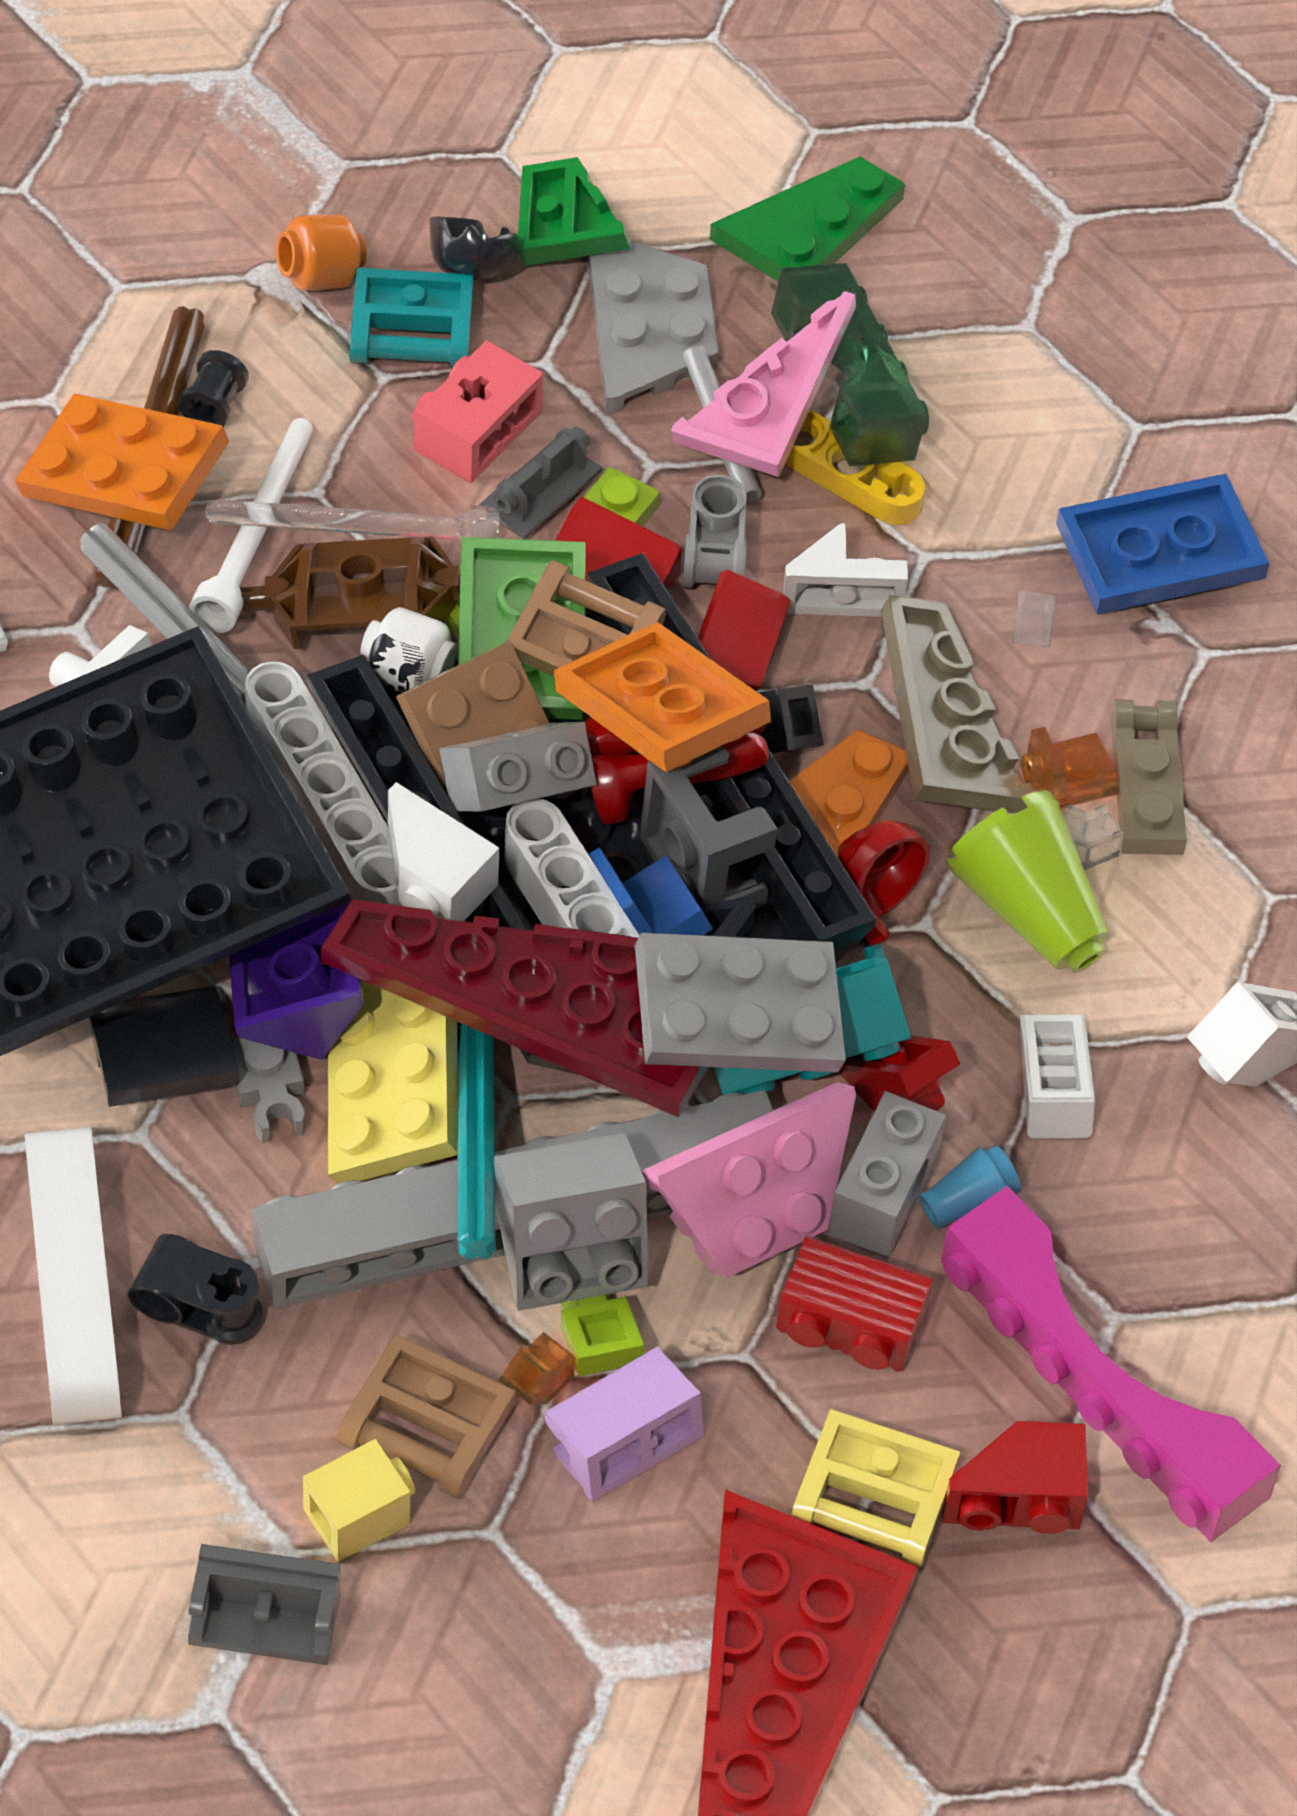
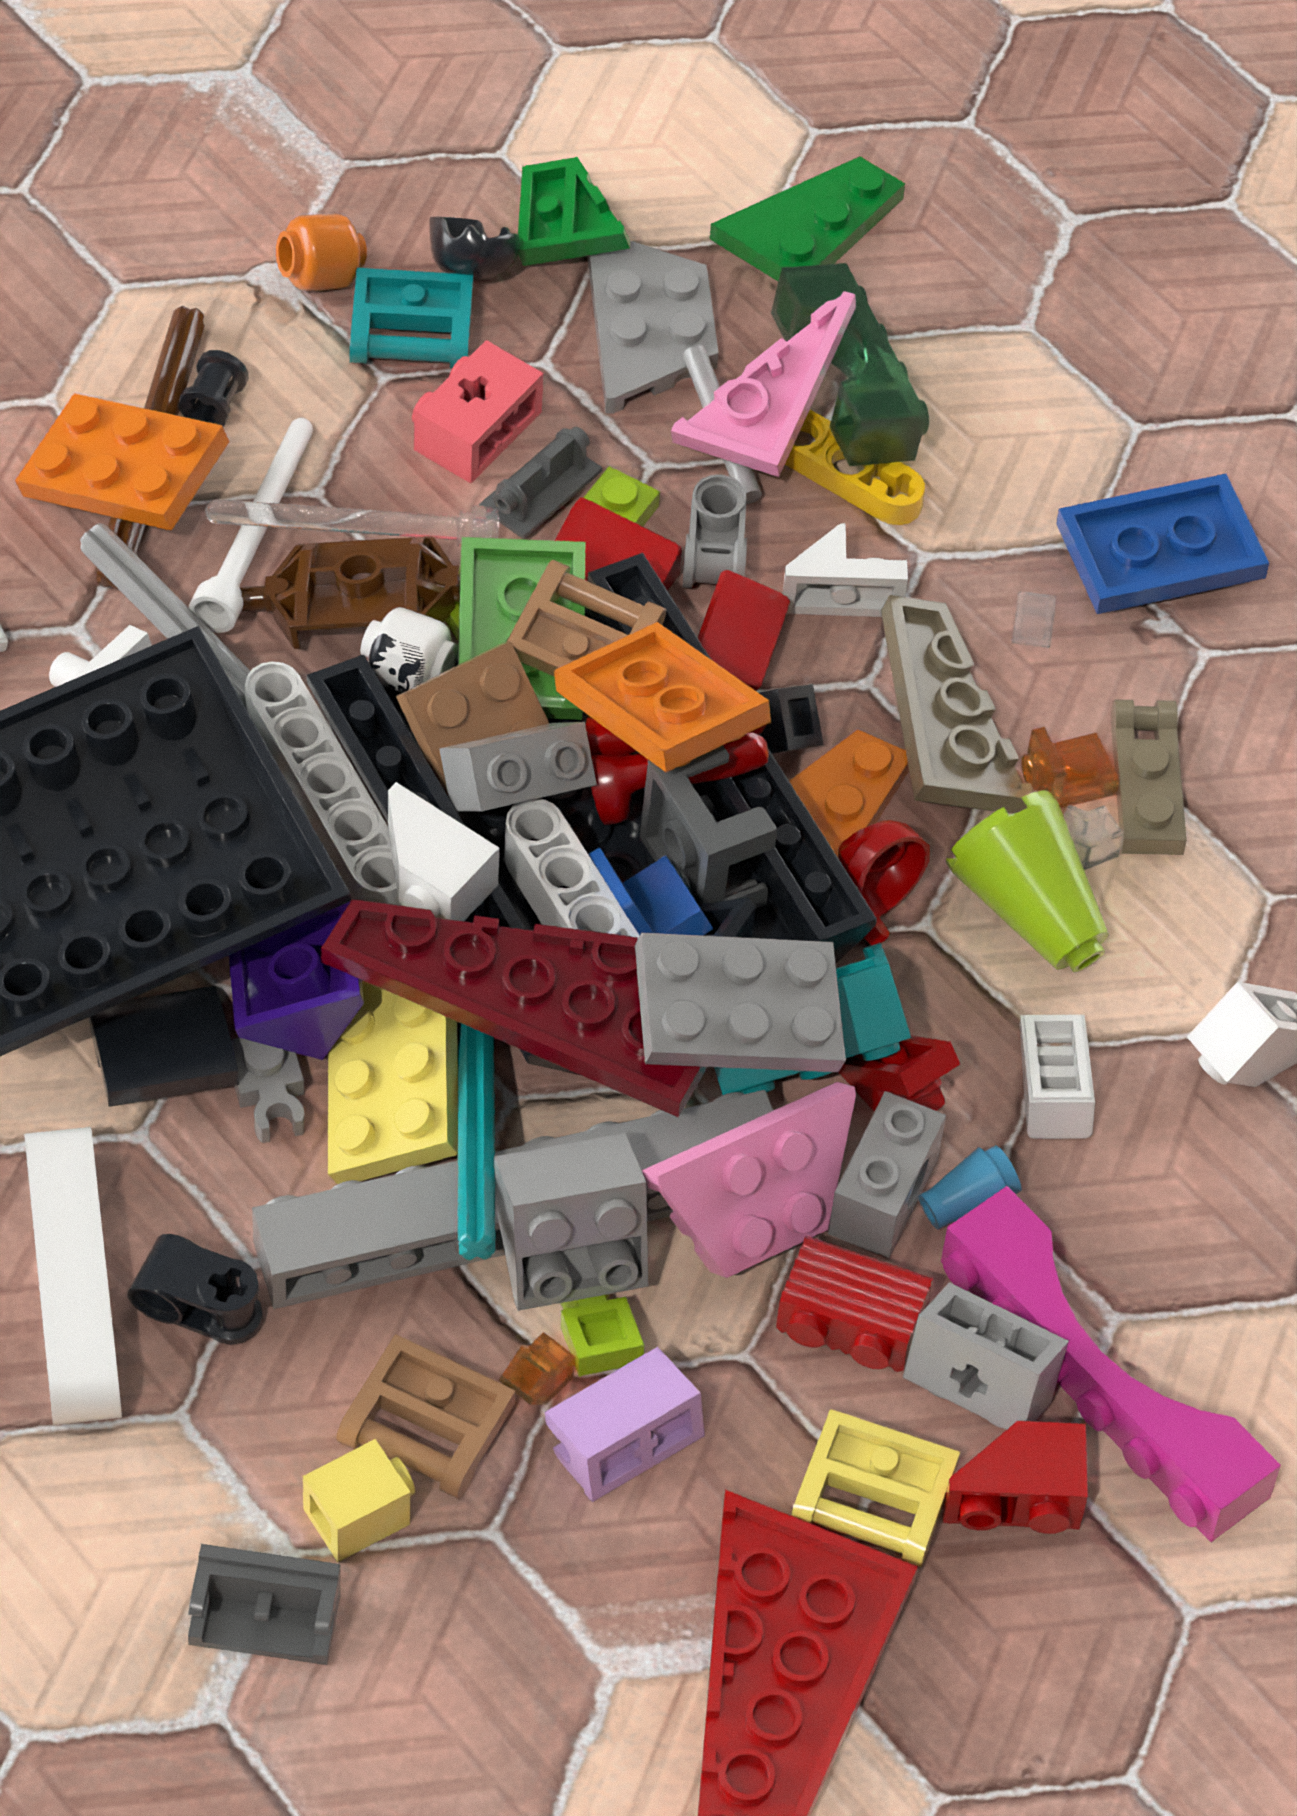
(984, 1358): none -> light grey brick

